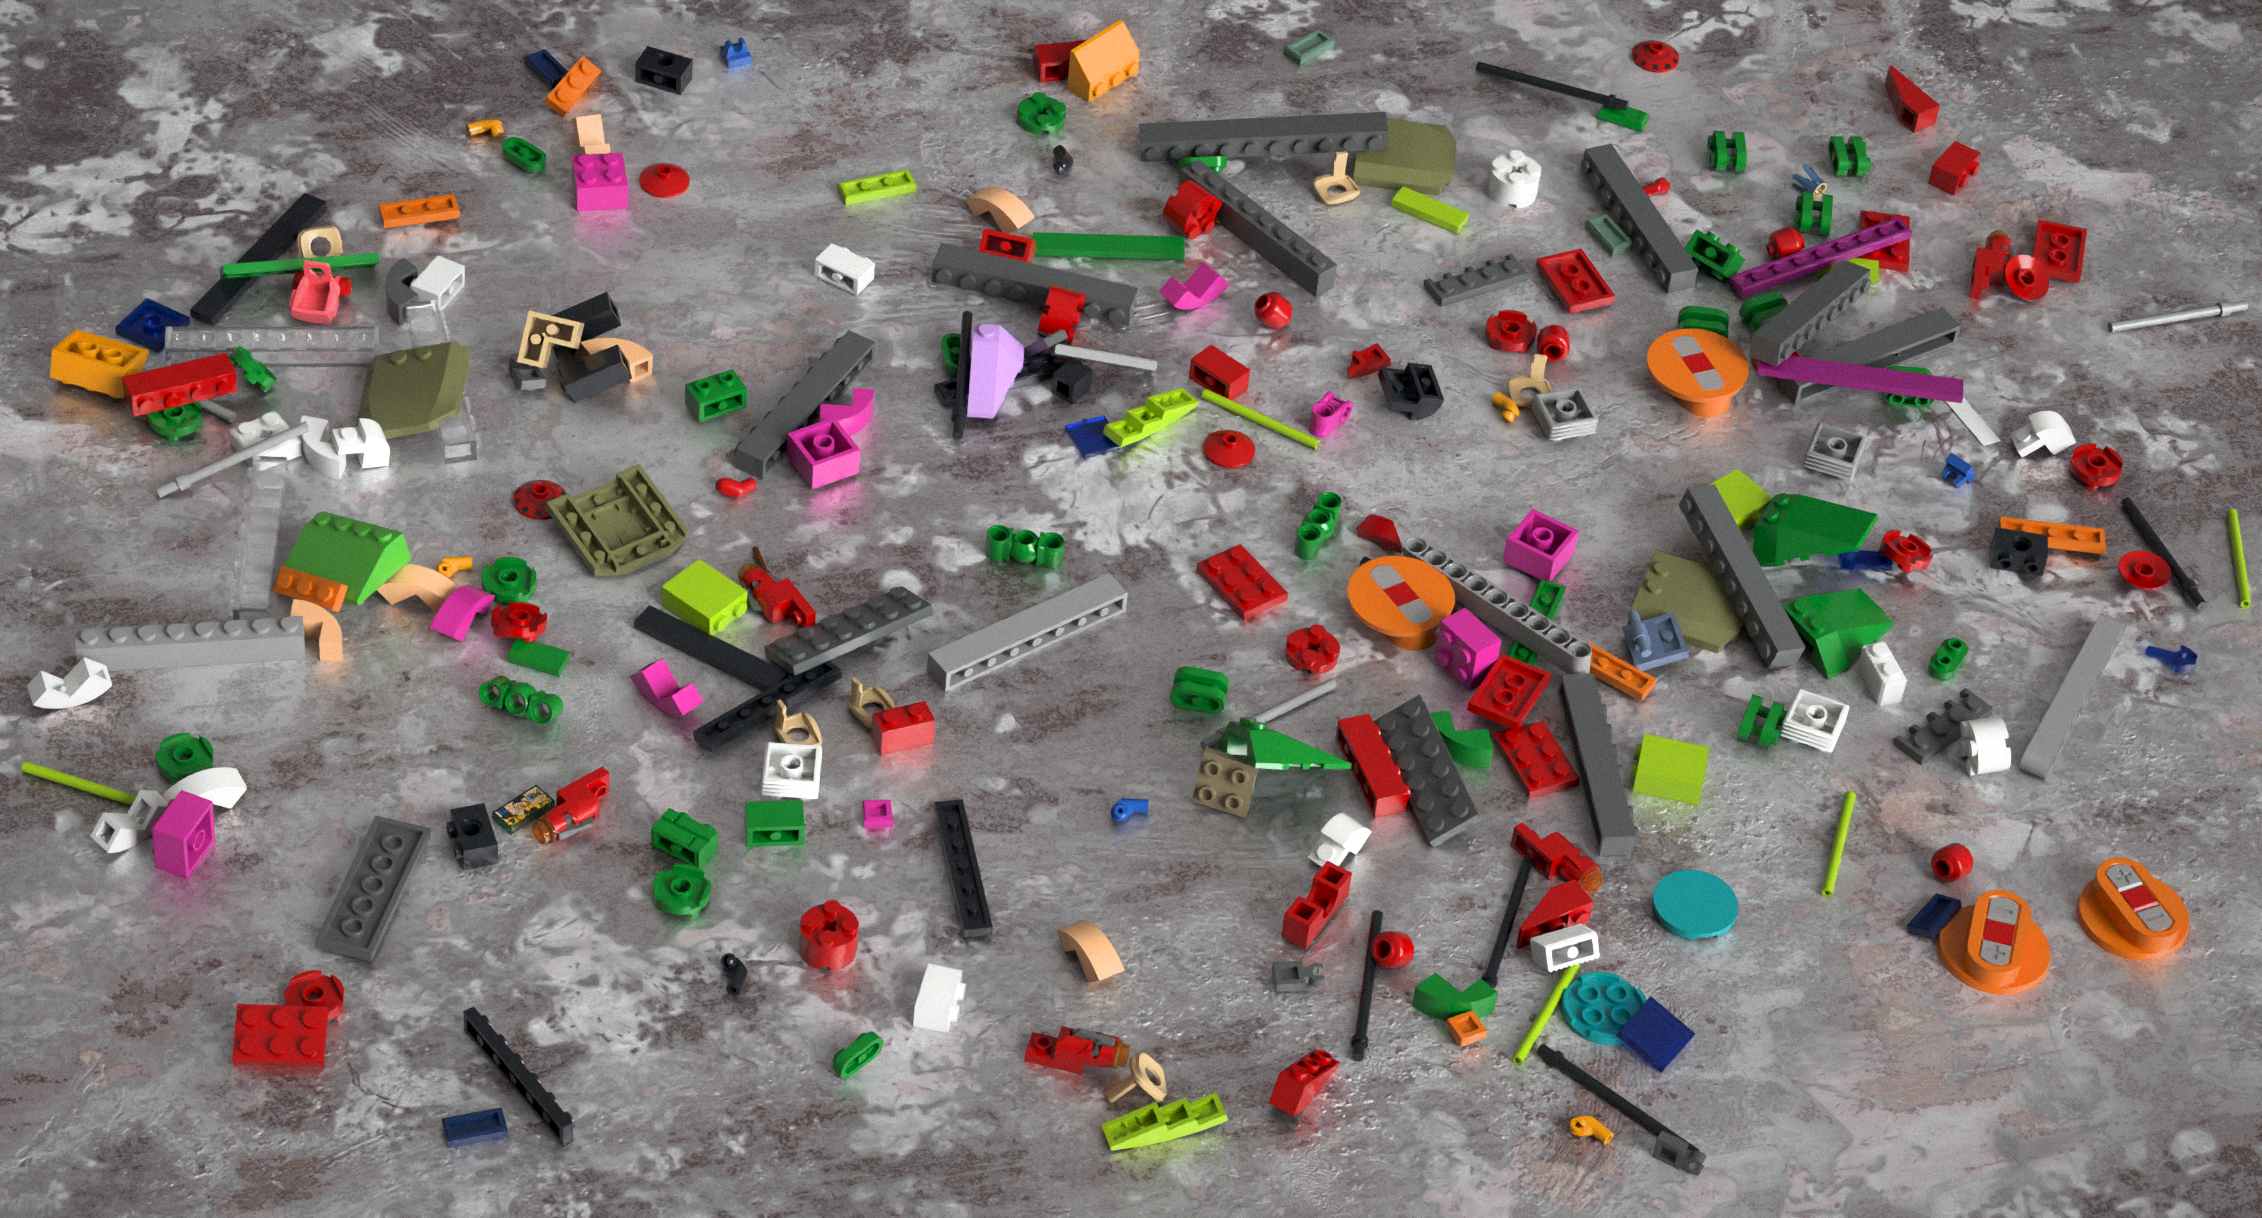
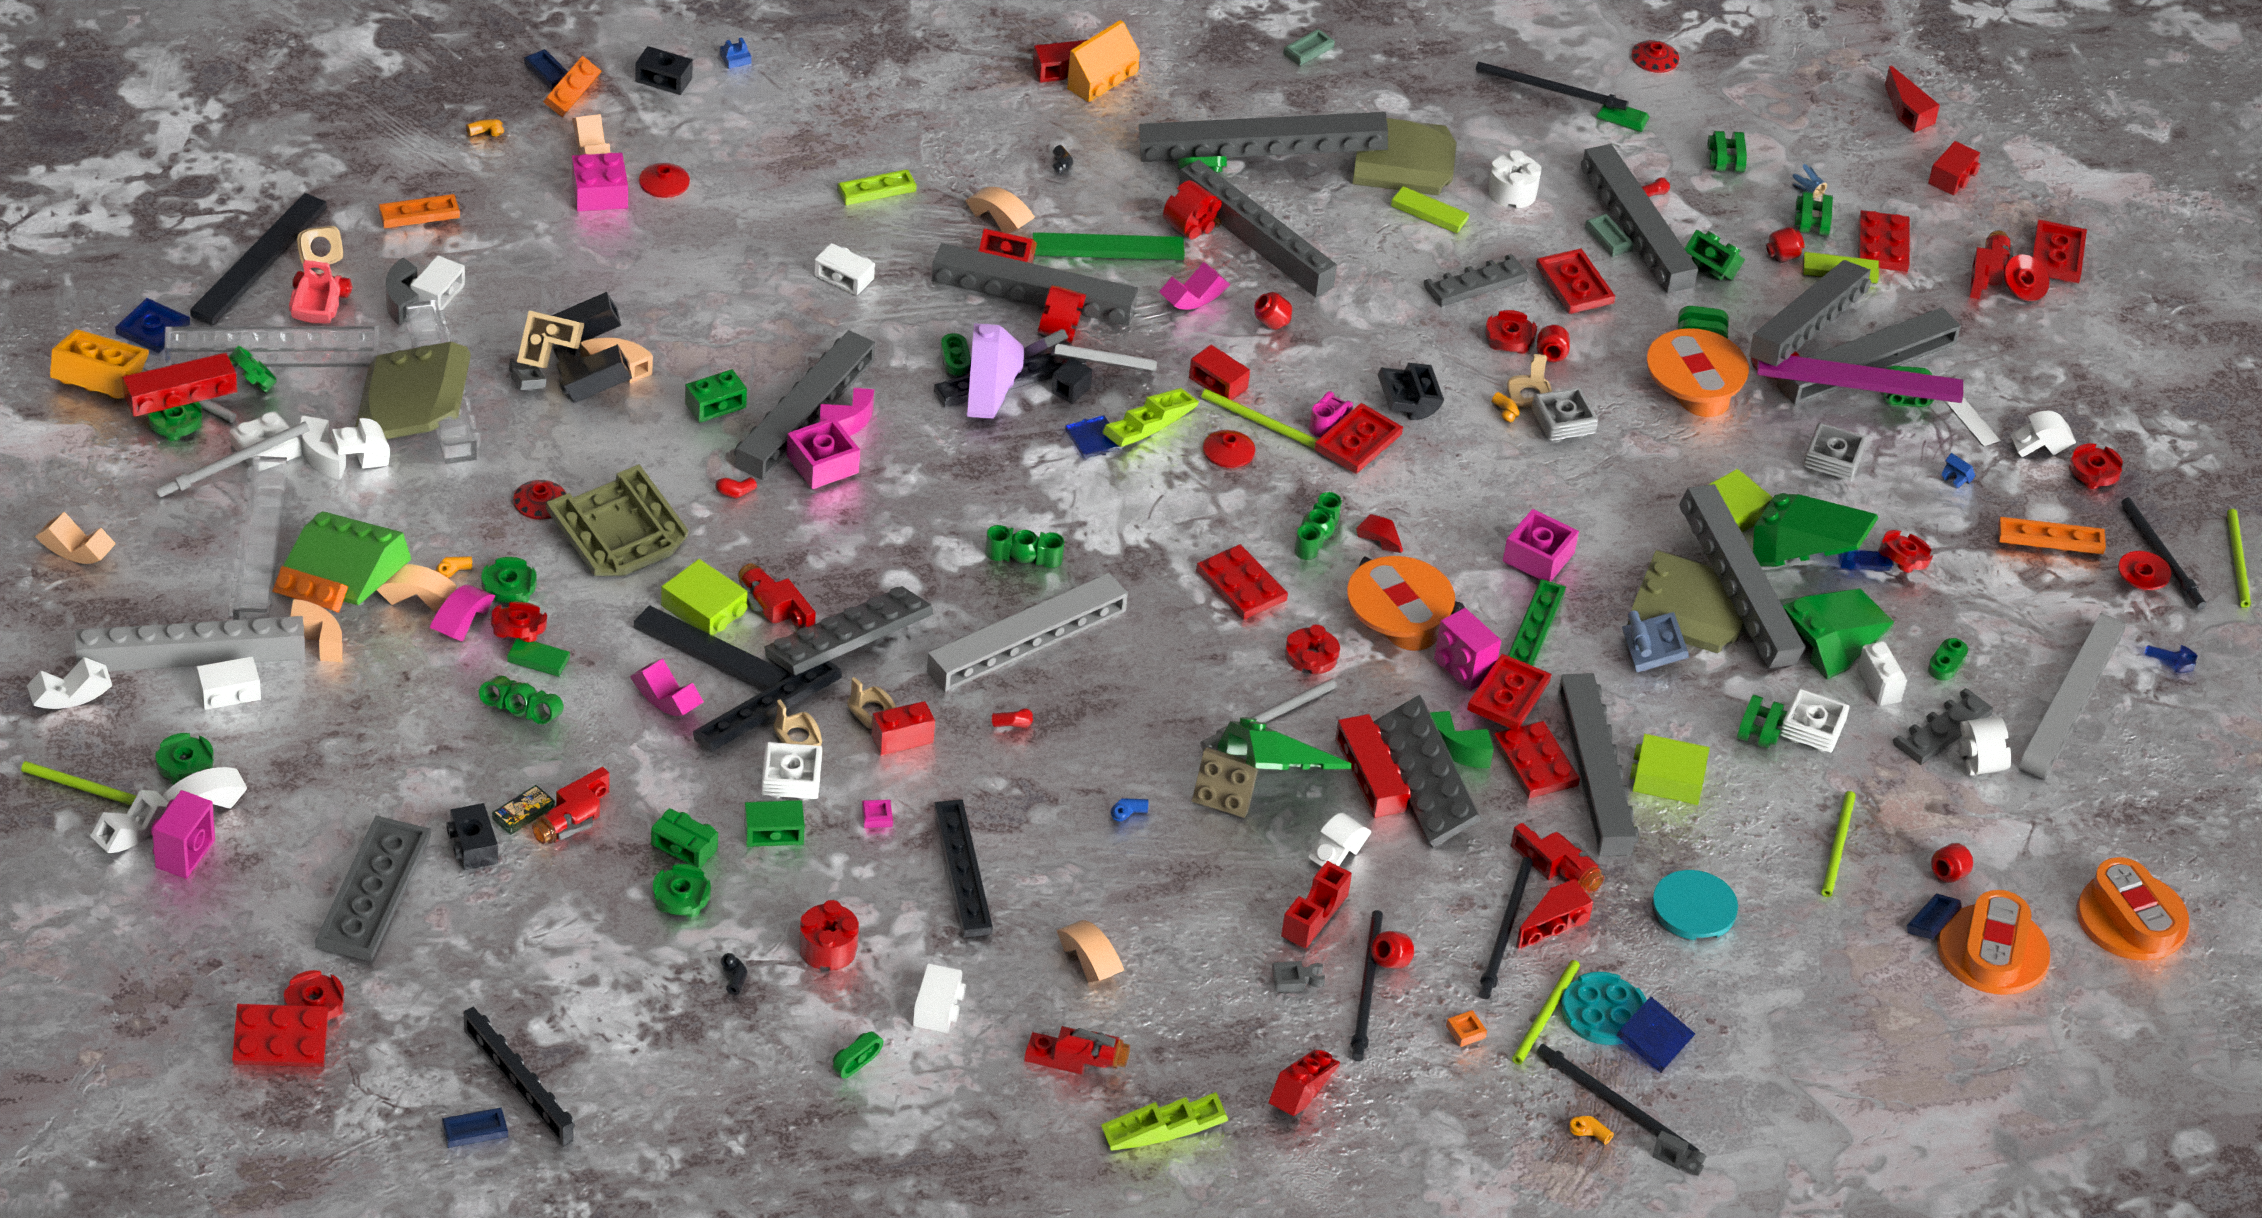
(70, 542): none -> light nougat brick
(228, 683): none -> white brick
(291, 266): green tile -> none
(524, 154): green plate -> none
(760, 561): reddish brown piece -> none
(959, 412): black bar -> none
(1019, 719): none -> red arm
(1051, 111): green plate -> none
(1139, 1077): tan piece -> none
(1199, 690): green brick -> none
(1337, 178): tan piece -> none
(1358, 438): none -> red plate
(1368, 361): red slope -> none
(1444, 1001): green brick -> none
(1505, 610): light grey beam -> none
(1564, 947): white brick -> none
(1620, 674): orange plate -> none
(1762, 309): green brick -> none
(1819, 257): magenta tile -> none
(1848, 156): green brick -> none
(2018, 551): black brick -> none
(2221, 309): light grey bar -> none

